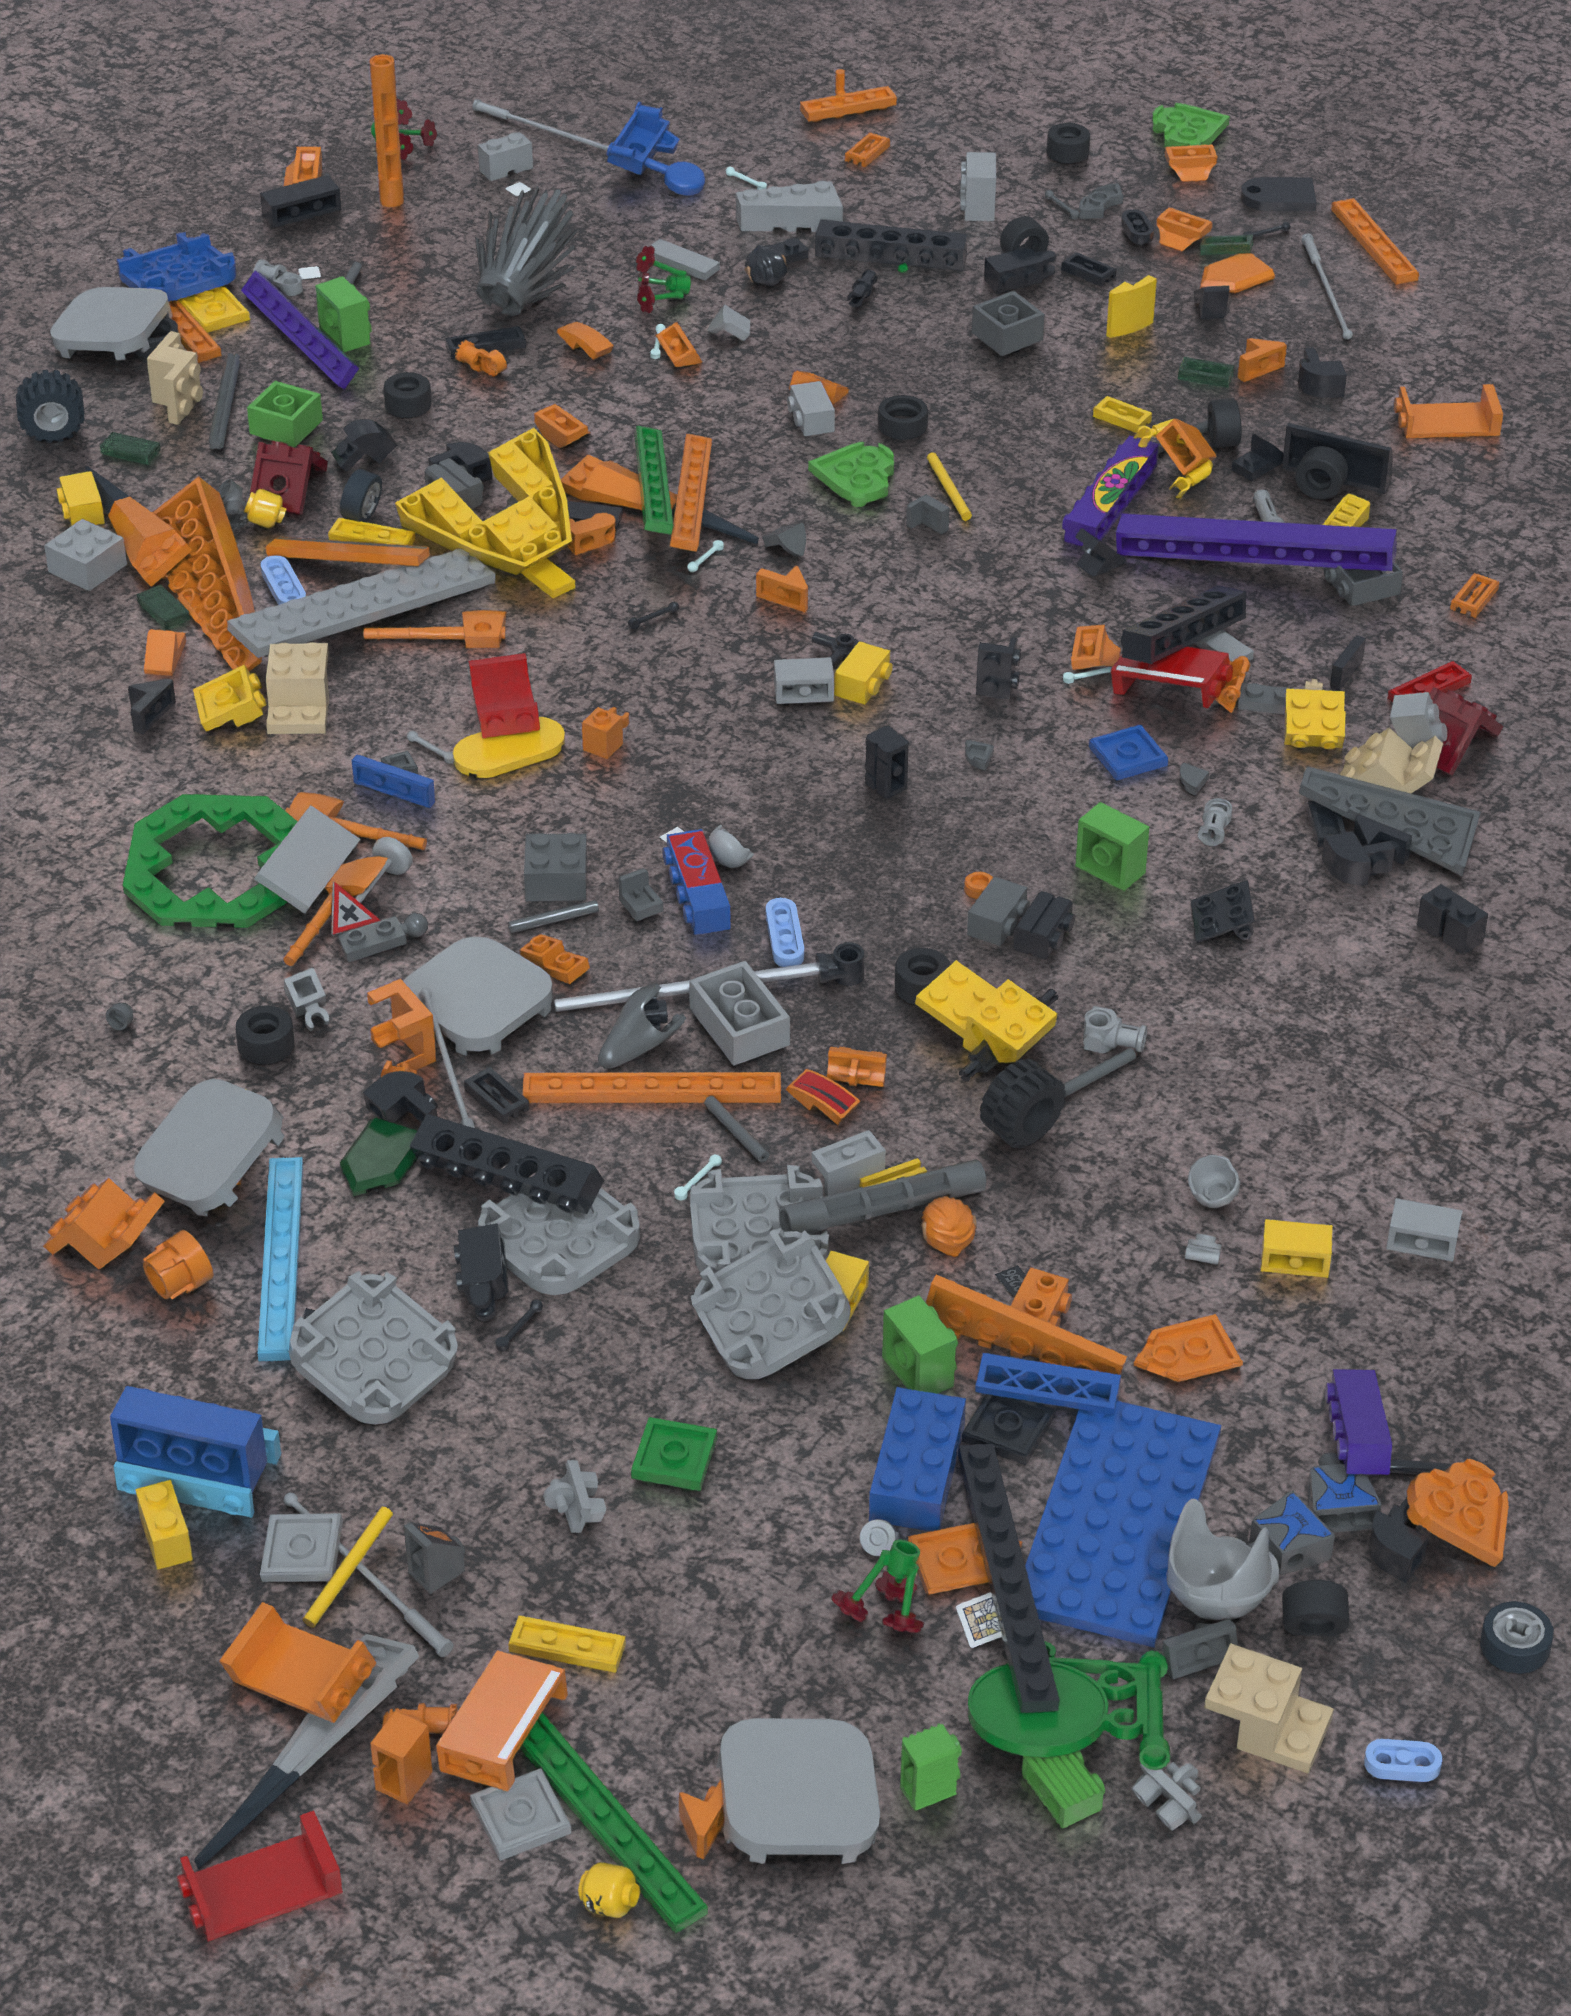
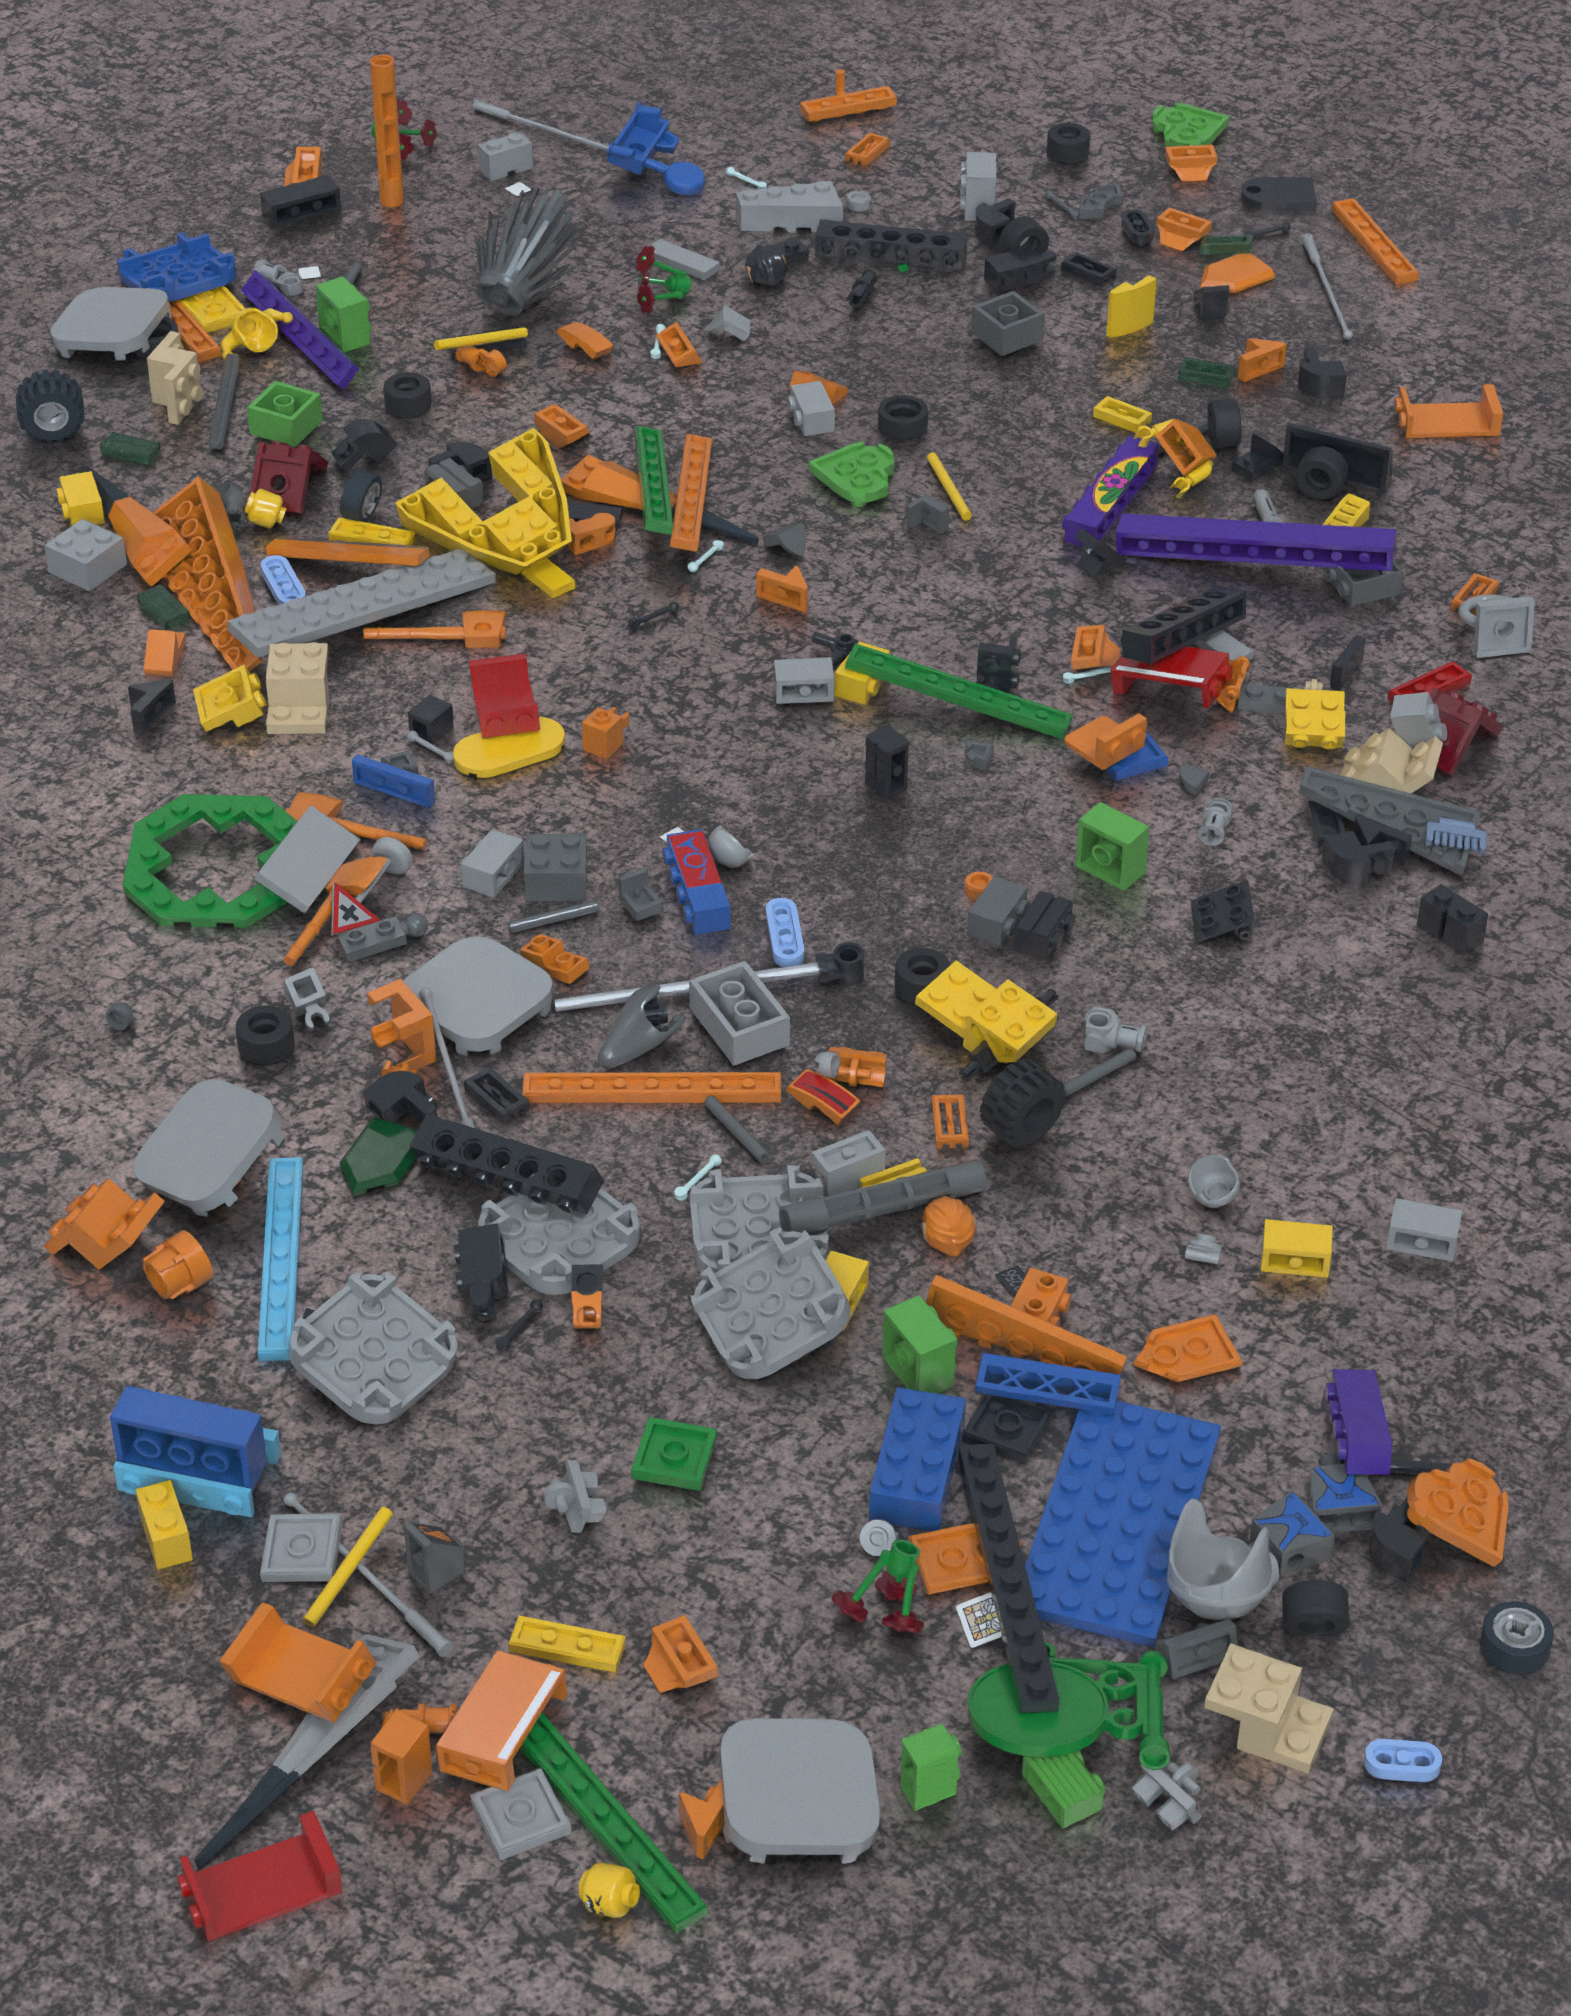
(254, 330): none -> yellow piece
(431, 718): none -> black brick
(483, 338): none -> yellow bar
(492, 863): none -> light grey brick
(587, 1296): none -> leg
(678, 1656): none -> orange slope
(828, 1064): none -> light grey hinge
(858, 201): none -> light grey tile
(952, 1138): none -> orange tile
(959, 691): none -> green tile
(992, 220): none -> black brick
(1107, 742): none -> orange bracket
(1458, 831): none -> sand blue piece
(1500, 624): none -> light grey tile

